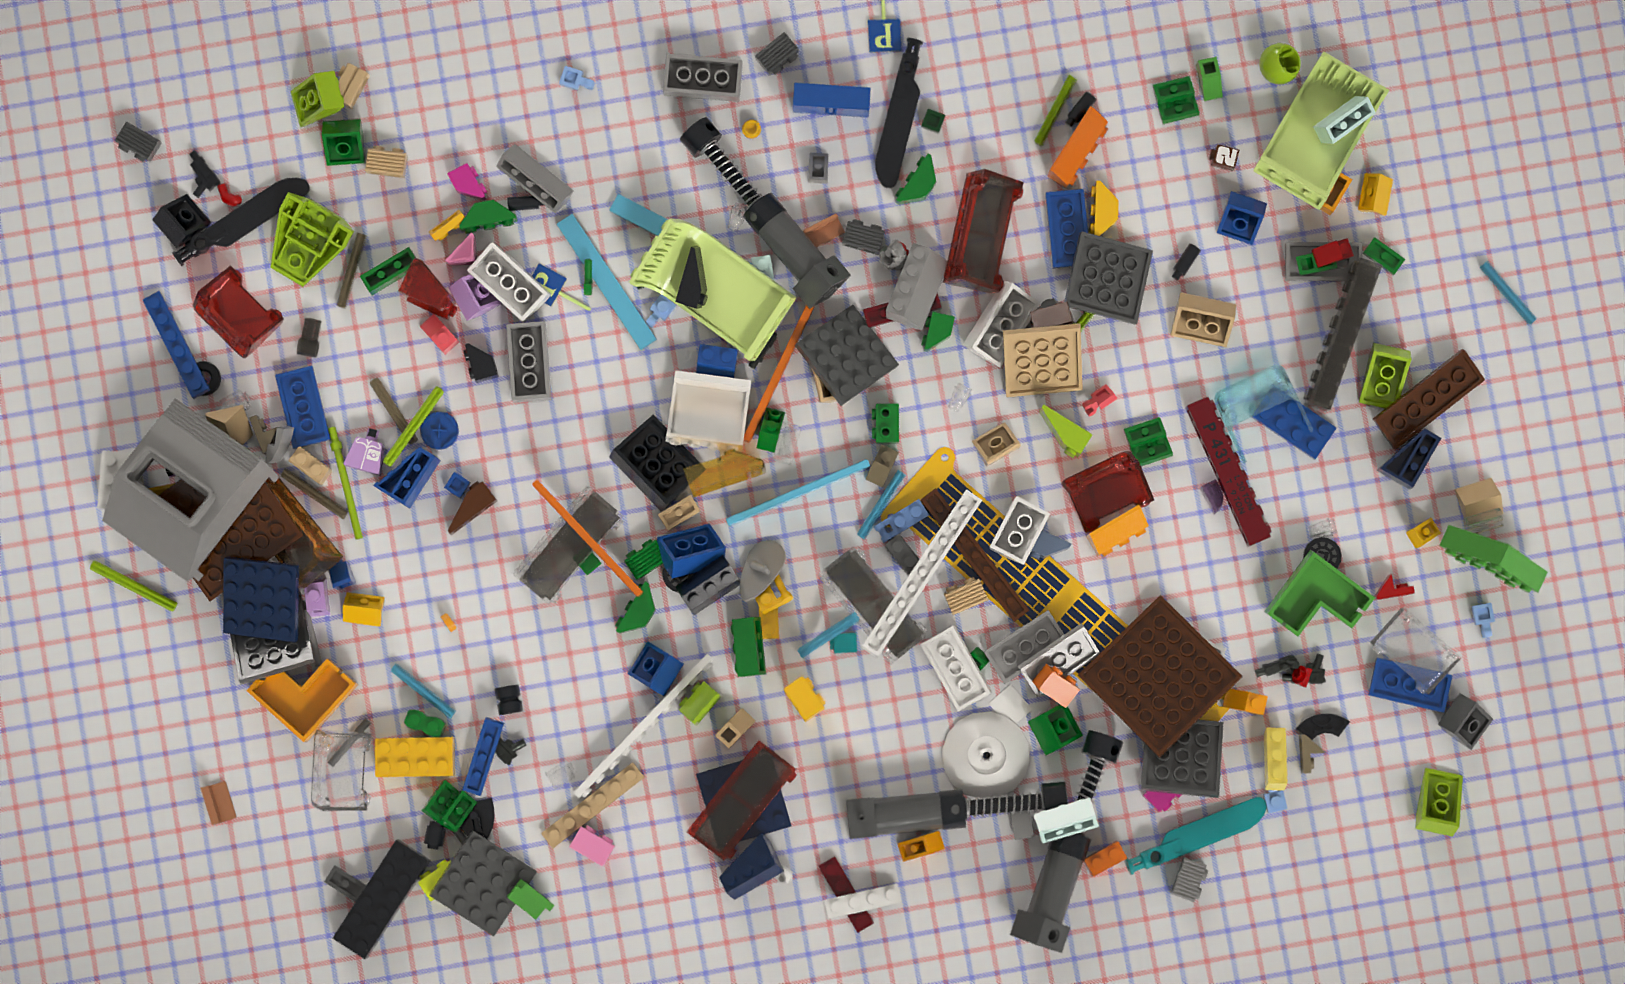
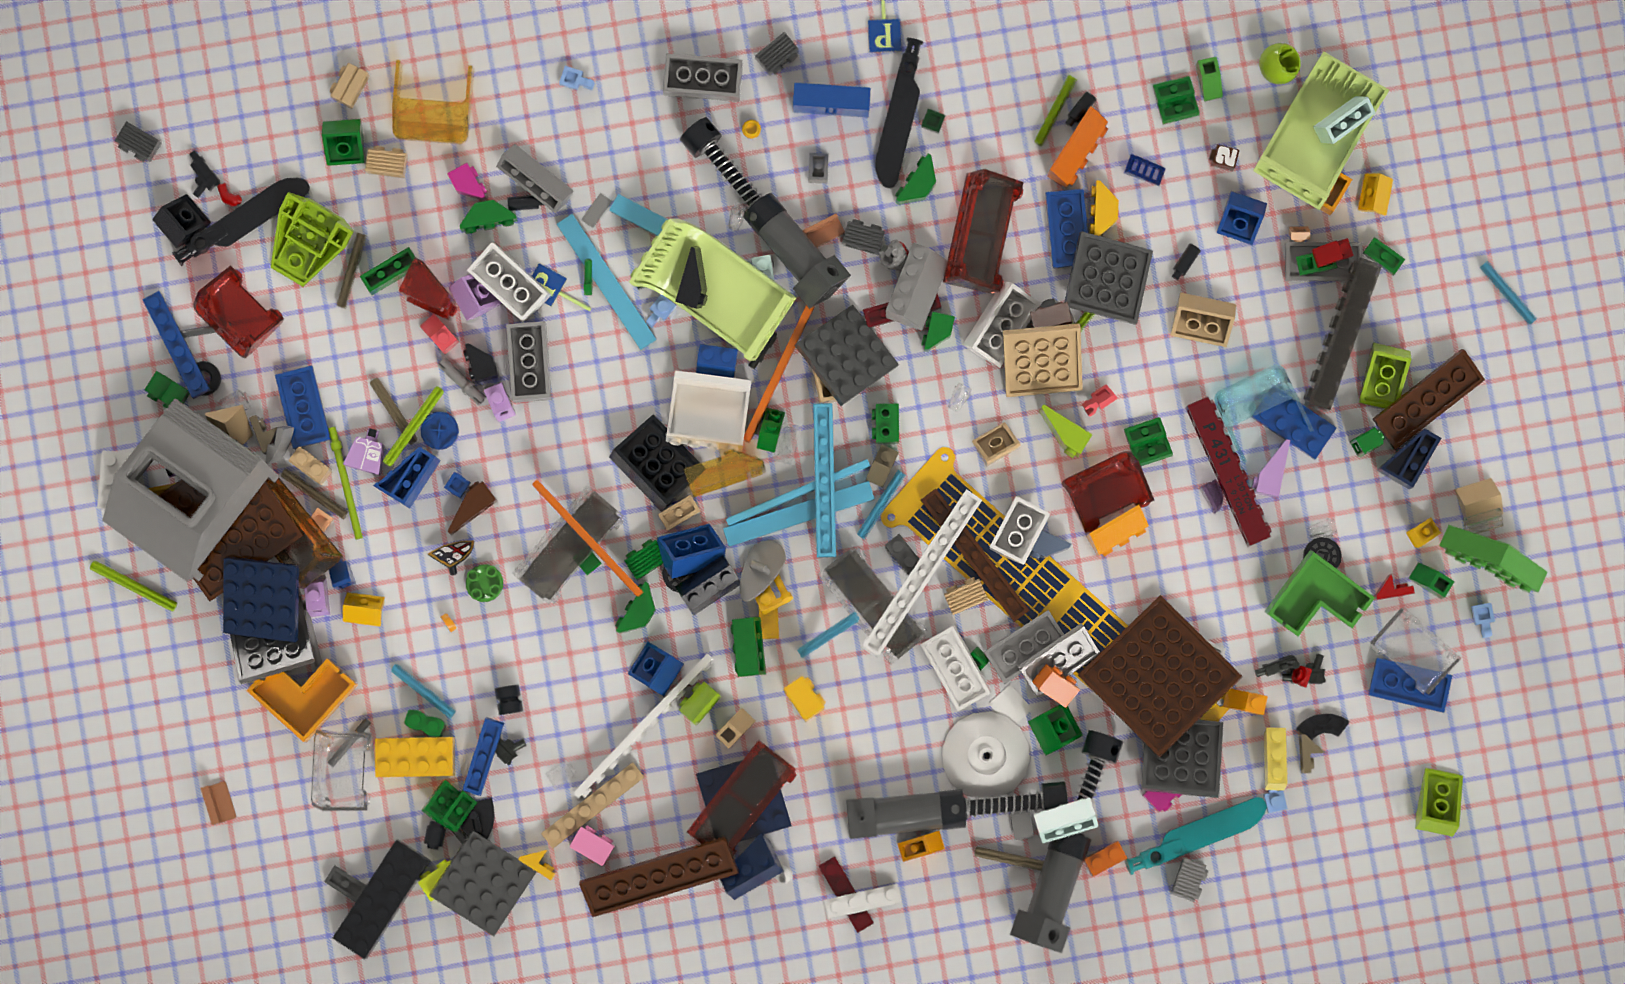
(165, 389): none -> green brick
(198, 331): none -> dark grey bar
(308, 343): clear smoke piece -> none
(317, 98): lime slope -> none
(322, 519): none -> light nougat plate
(429, 118): none -> clear yellow windscreen
(442, 229): yellow plate -> none
(452, 554): none -> shield
(465, 253): bright pink slope -> none
(467, 386): none -> light grey pin
(484, 583): none -> bright green dish
(499, 402): none -> lavender torso
(529, 899): bright green panel -> none
(533, 861): none -> yellow slope
(596, 210): none -> light grey sticker
(658, 877): none -> reddish brown plate
(794, 515): none -> medium azure tile
(824, 480): none -> medium azure tile
(844, 643): teal brick -> none
(902, 520): medium blue plate -> none
(1008, 858): none -> dark tan axle
(1133, 158): none -> clear blue slope
(1270, 477): none -> lavender slope
(1299, 234): none -> light nougat plate
(1367, 442): none -> green brick
(1431, 580): none -> green slope
(1465, 721): dark grey slope -> none

